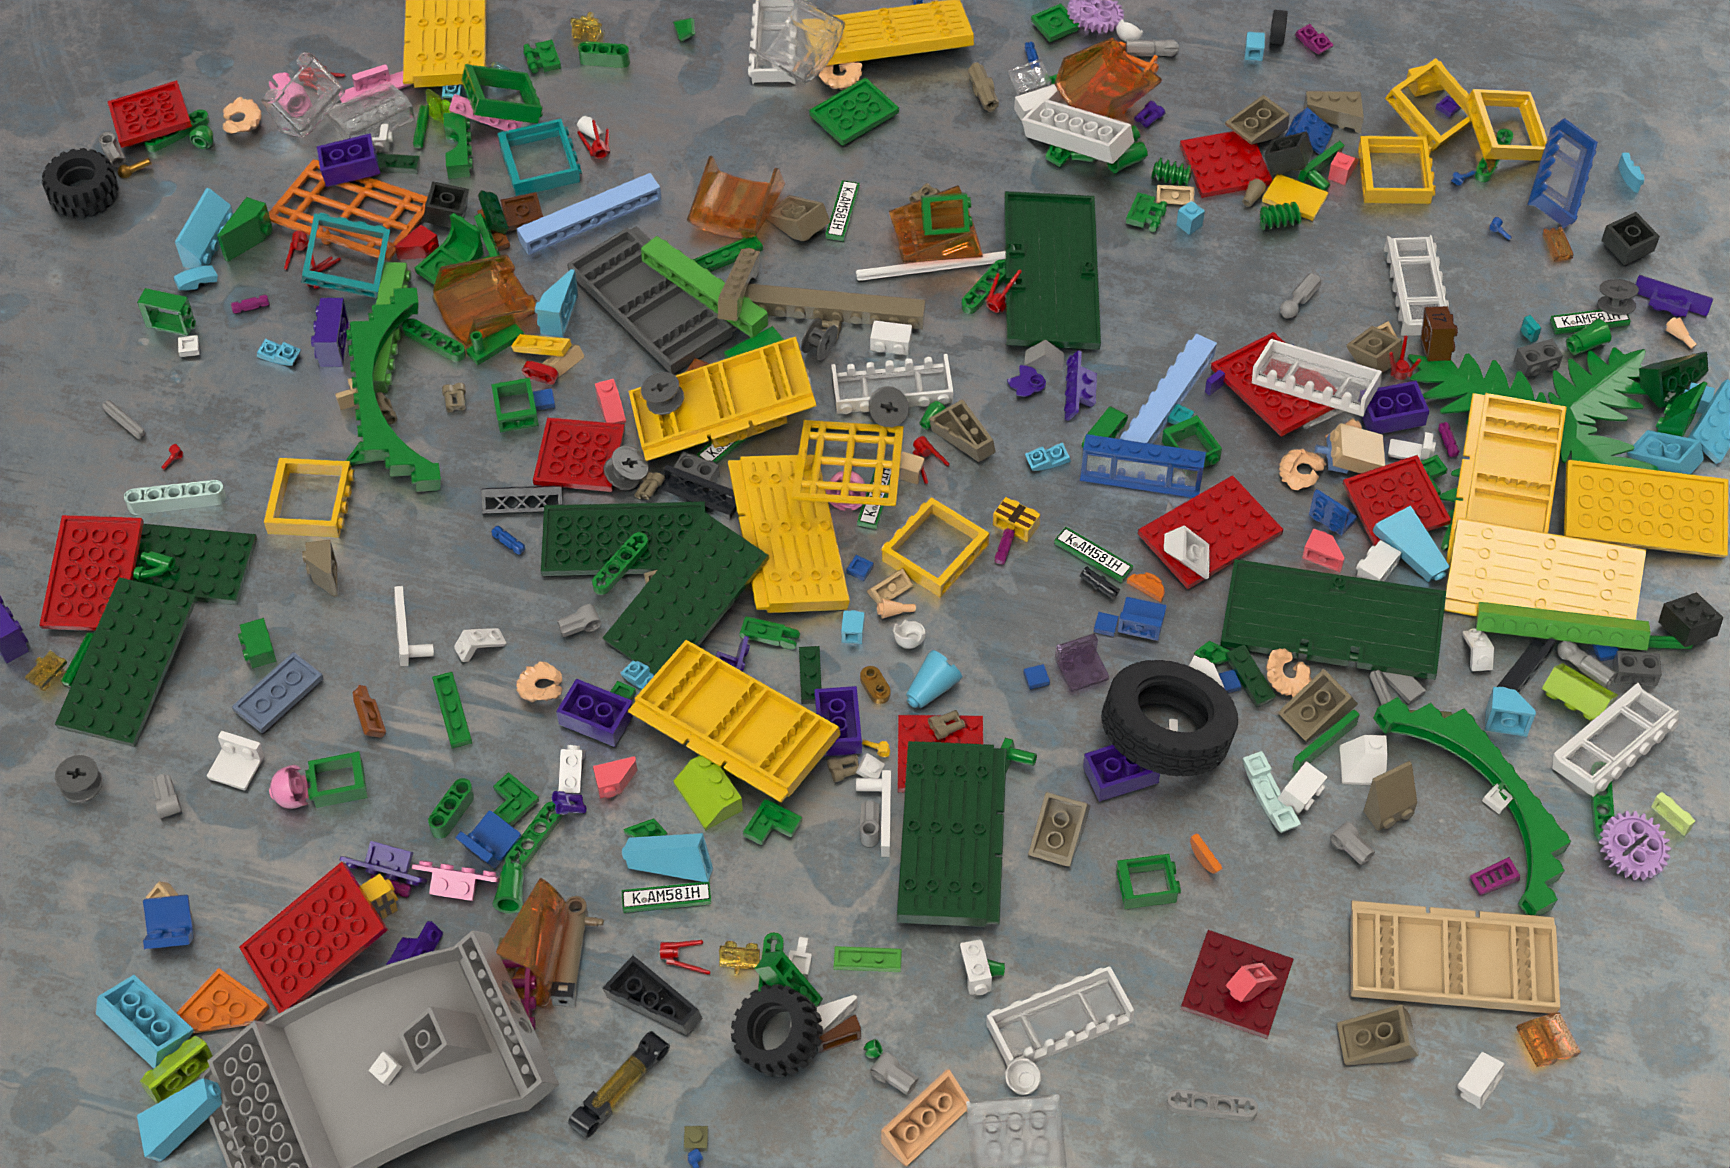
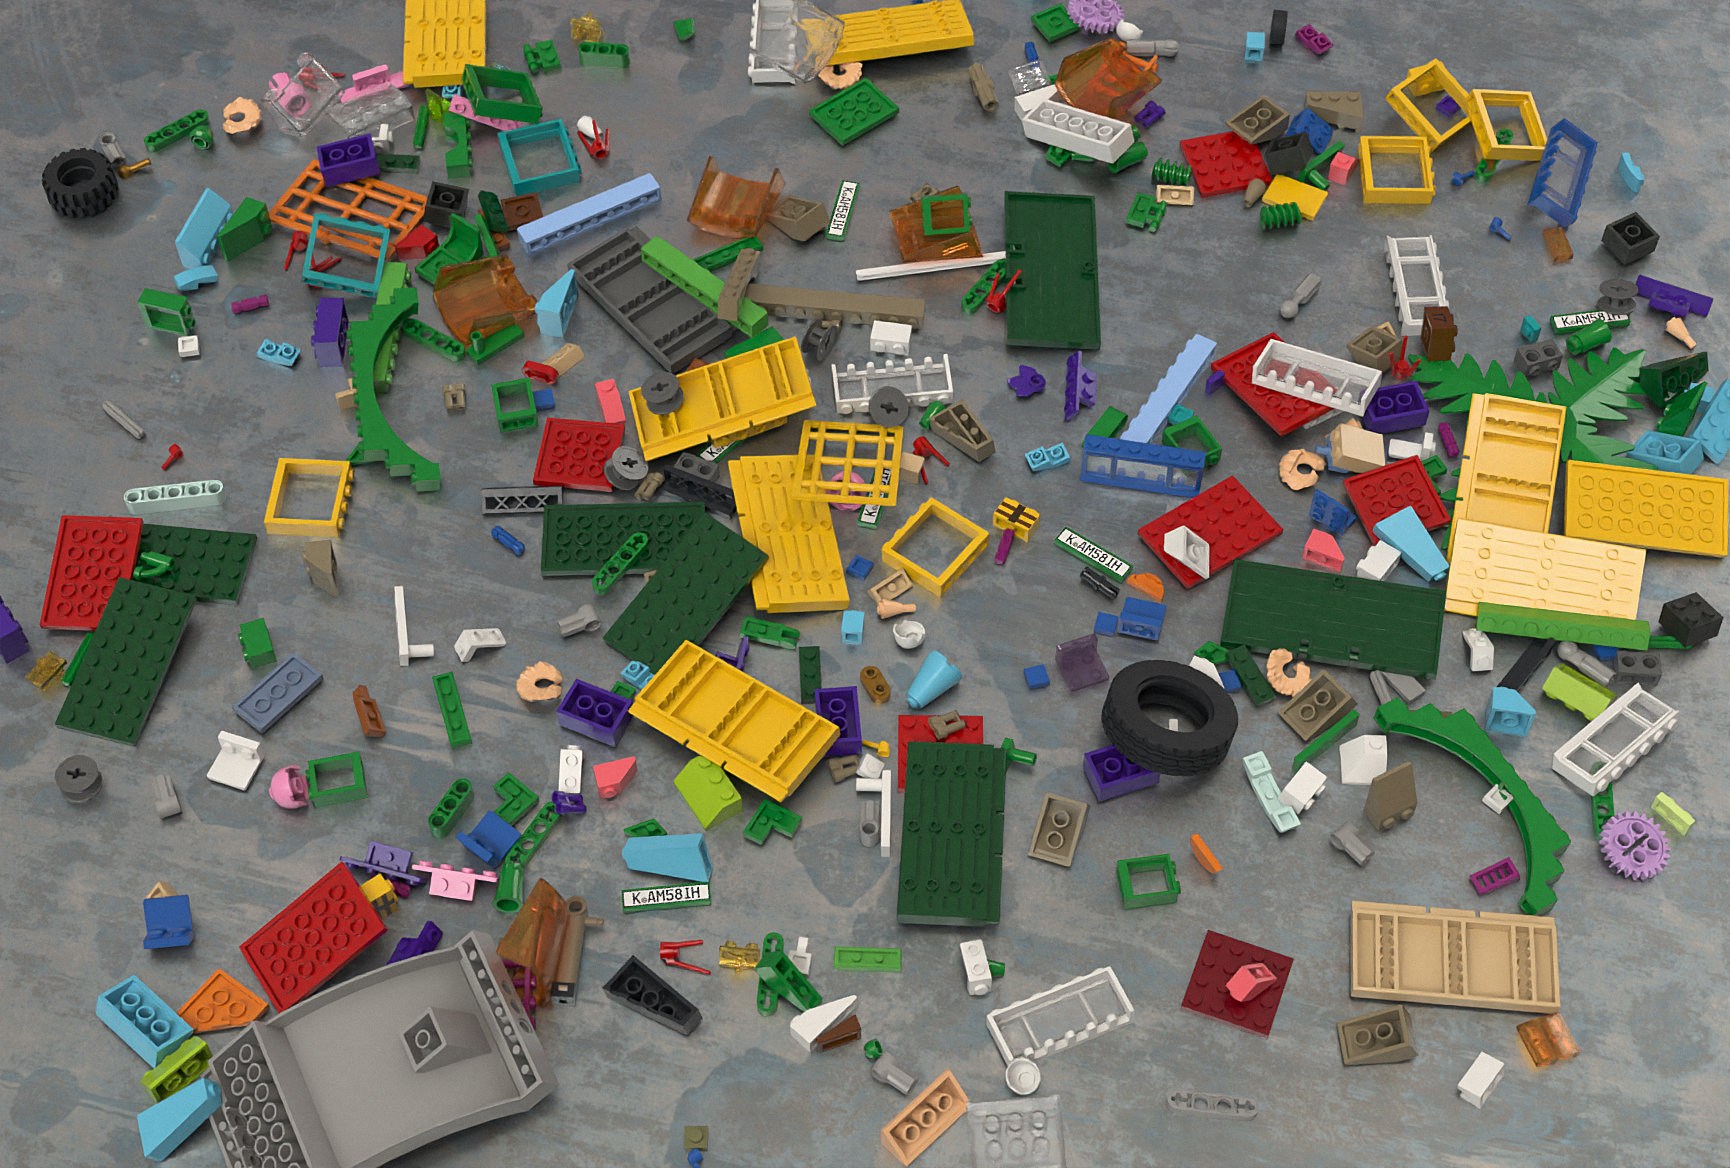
(149, 114): red plate -> none
(385, 1068): white plate -> none
(386, 408): dark tan piece -> none
(541, 345): yellow plate -> none
(599, 1104): piece -> none
(755, 1015): black tyre -> none
(1044, 357): light grey slope -> none
(1190, 217): medium azure brick -> none

